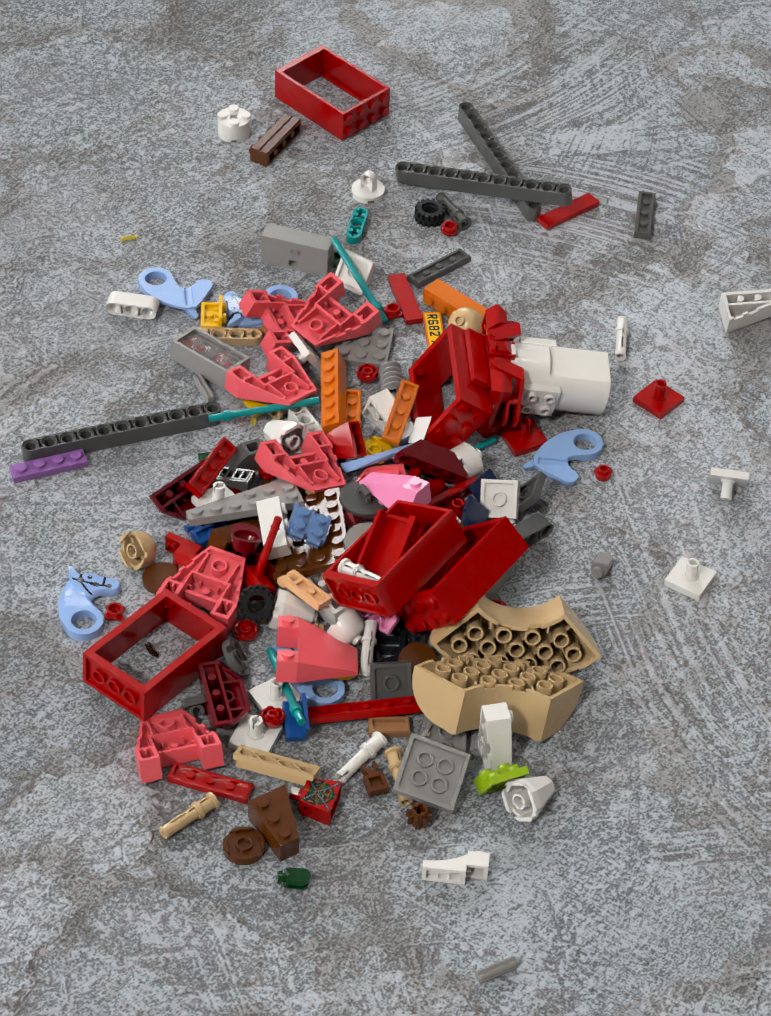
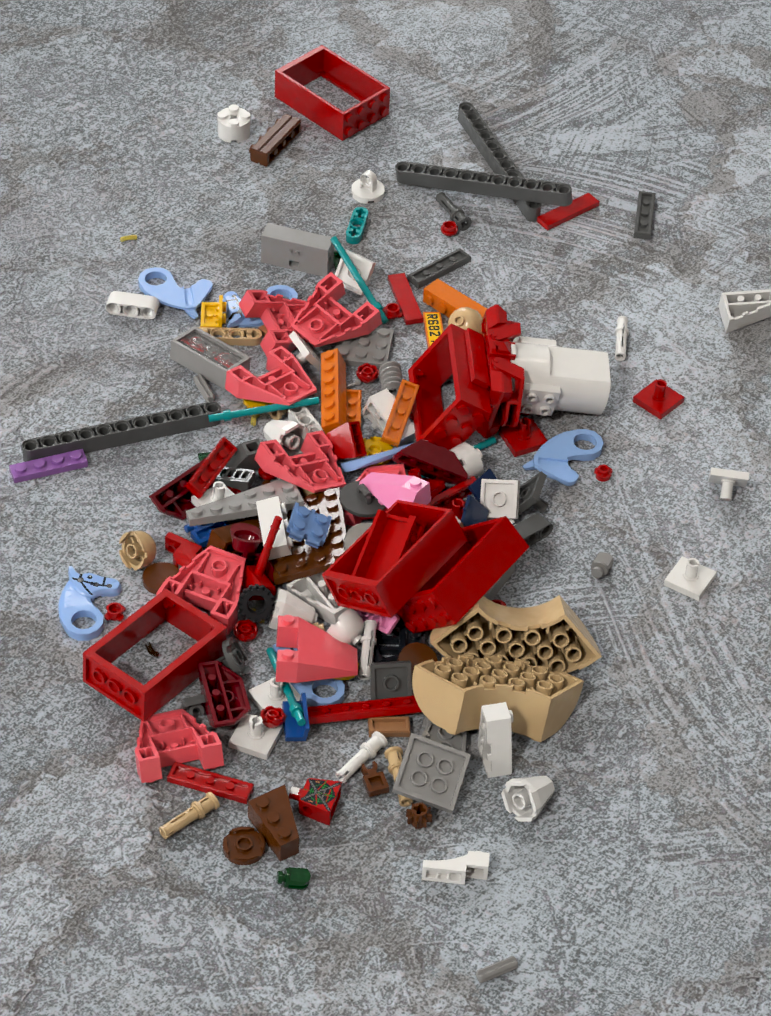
(275, 765): tan fence -> none
(305, 589): light nougat plate -> none
(355, 570): white pin -> none
(419, 429): white sticker -> none
(429, 213): black tyre -> none
(491, 781): lime plate -> none

